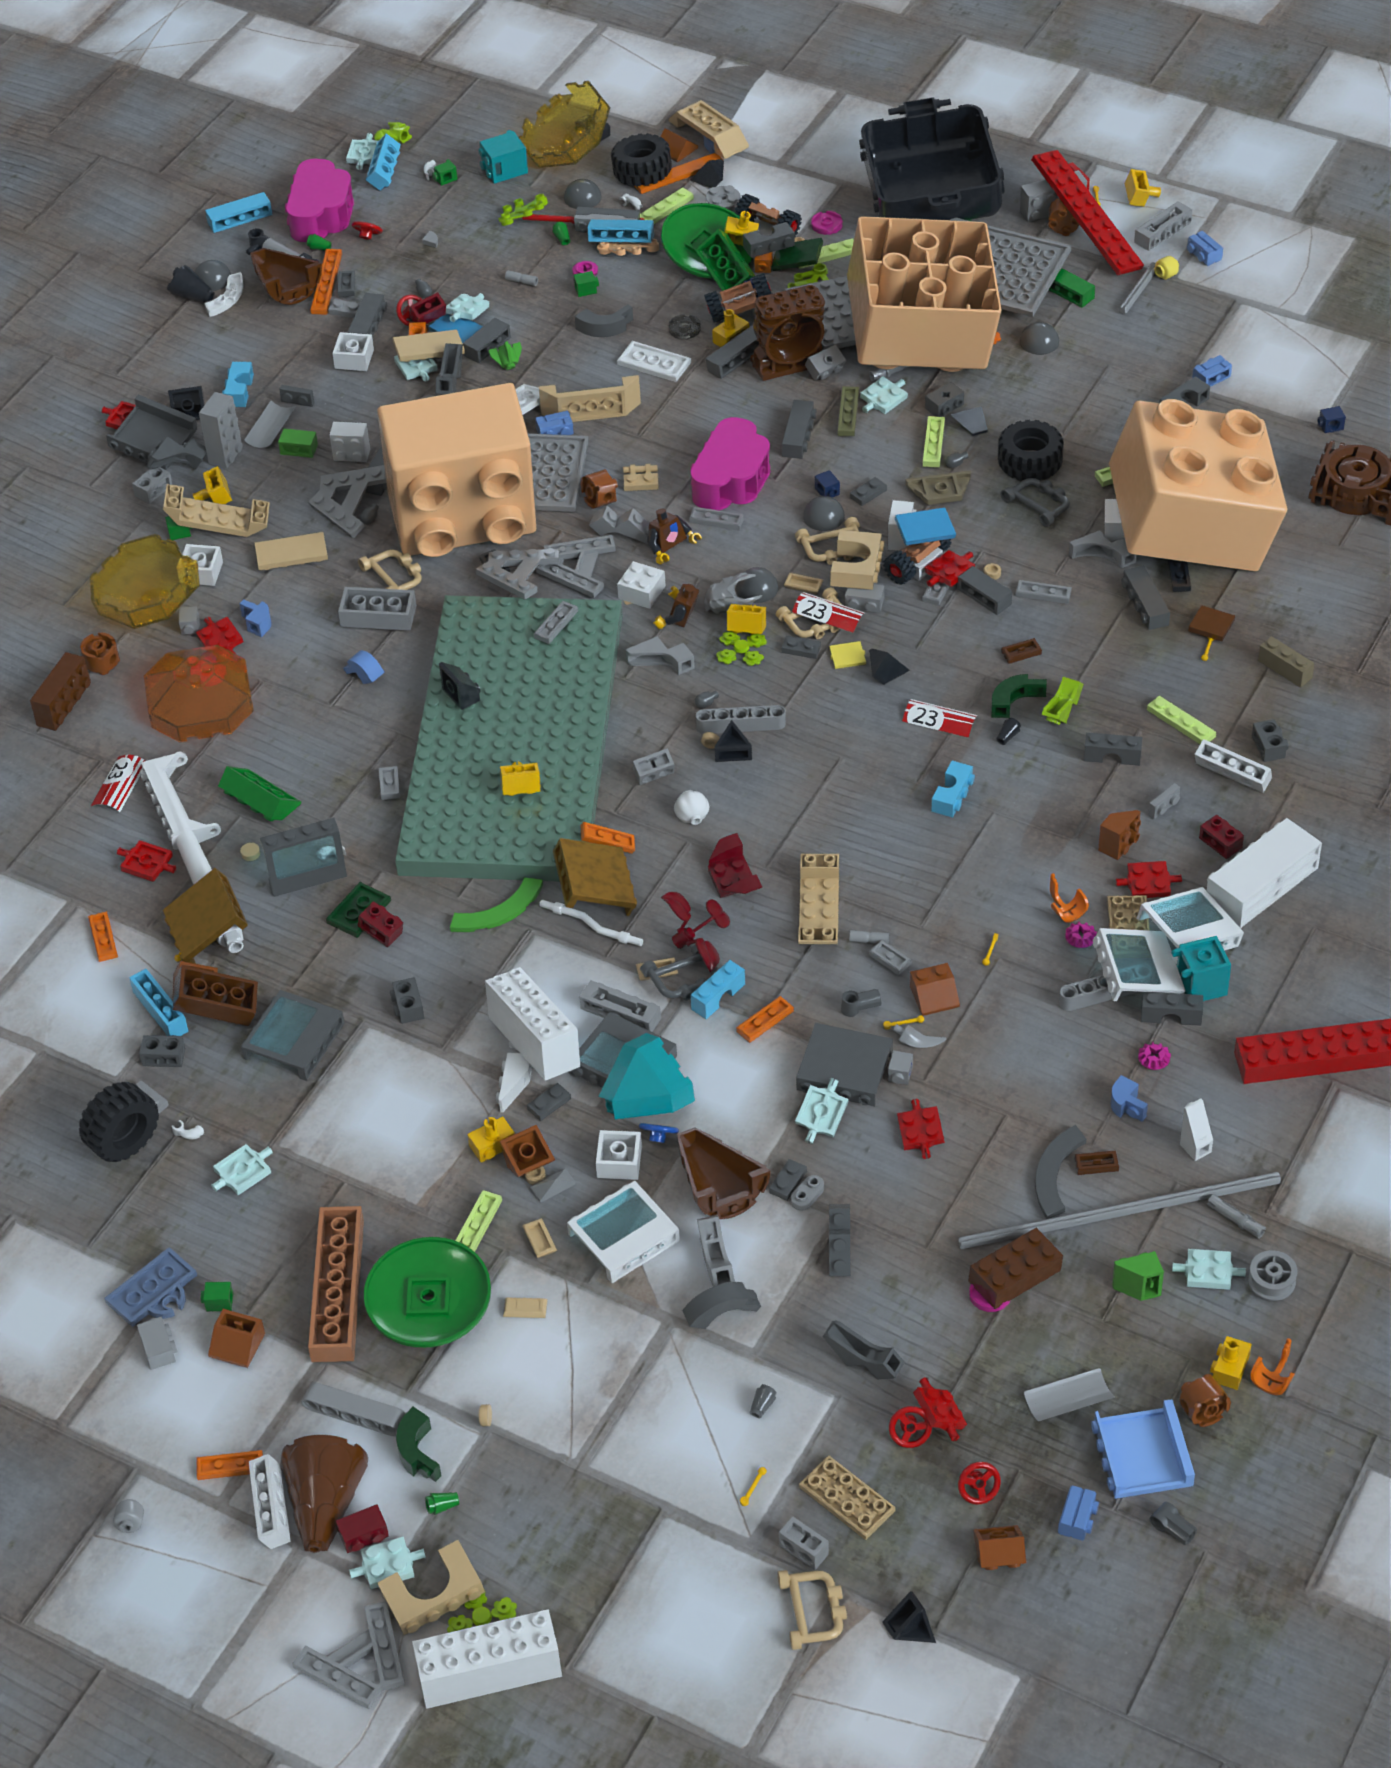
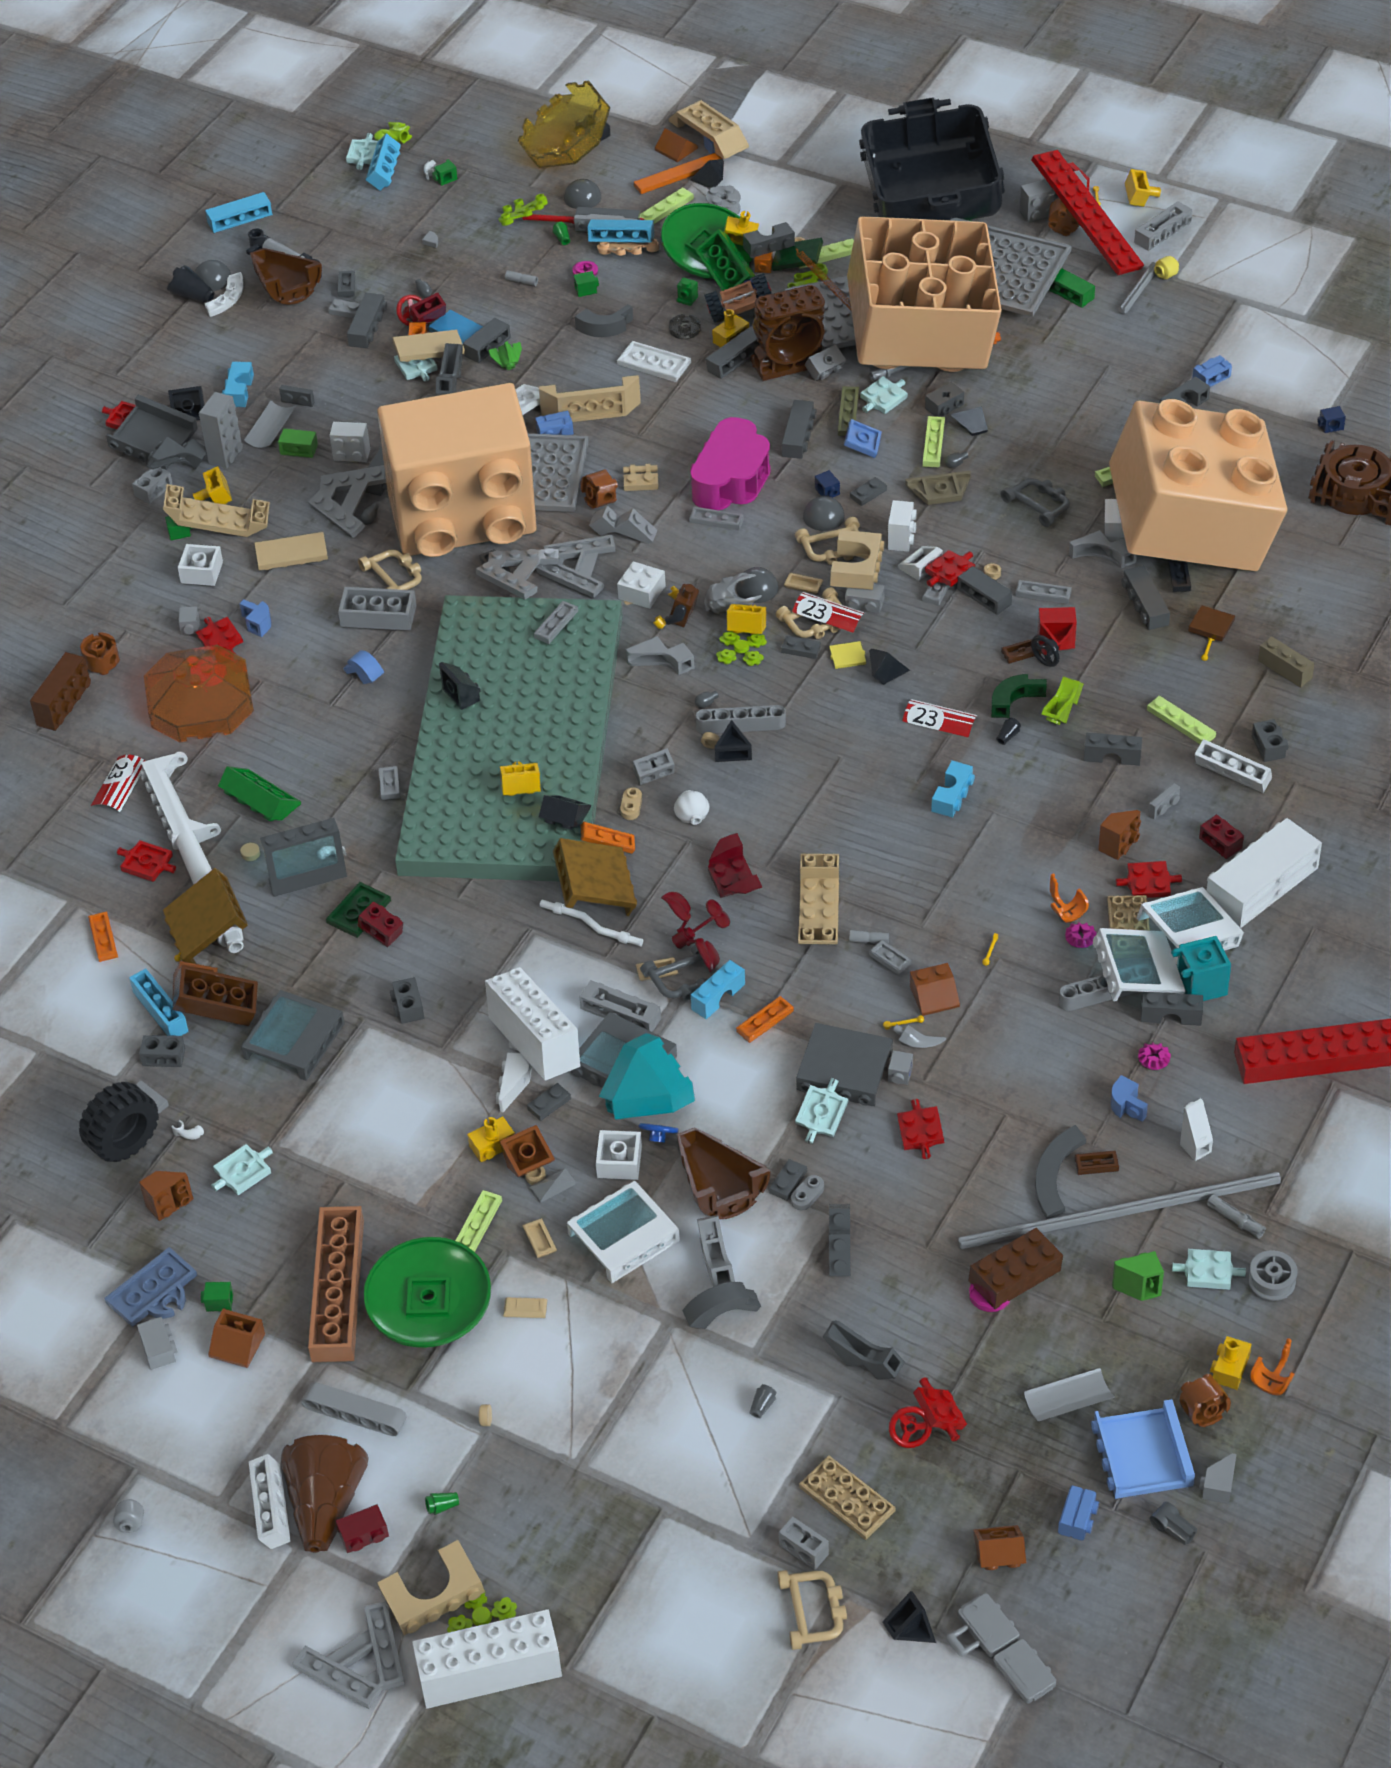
(144, 582): clear yellow windscreen -> none
(165, 1192): none -> dark orange slope
(225, 1465): orange tile -> none
(318, 243): green cone -> none
(319, 200): dark pink brick -> none
(326, 285): orange tile -> none
(353, 351): white brick -> none
(366, 229): red piece -> none
(385, 1560): light aqua plate -> none
(409, 1434): dark green arch -> none
(466, 307): light aqua plate -> none
(500, 914): bright green tile -> none
(503, 157): teal container -> none
(563, 810): none -> black slope
(631, 803): none -> tan plate
(633, 200): white arm -> none
(641, 160): black tyre -> none
(667, 532): torso -> none
(687, 291): none -> green brick
(744, 1501): yellow hinge -> none
(771, 216): plate -> none
(821, 279): none -> orange piece
(827, 223): dark pink tile -> none
(854, 1001): dark grey piece -> none
(862, 438): none -> medium blue tile
(900, 563): plate -> none
(925, 526): dark azure tile -> none
(970, 1476): red piece -> none
(1001, 1639): none -> light grey piece
(1030, 436): black tyre -> none
(1039, 338): dark grey piece -> none
(1055, 633): none -> red piece
(1205, 248): medium blue brick -> none
(1218, 1480): none -> light grey slope

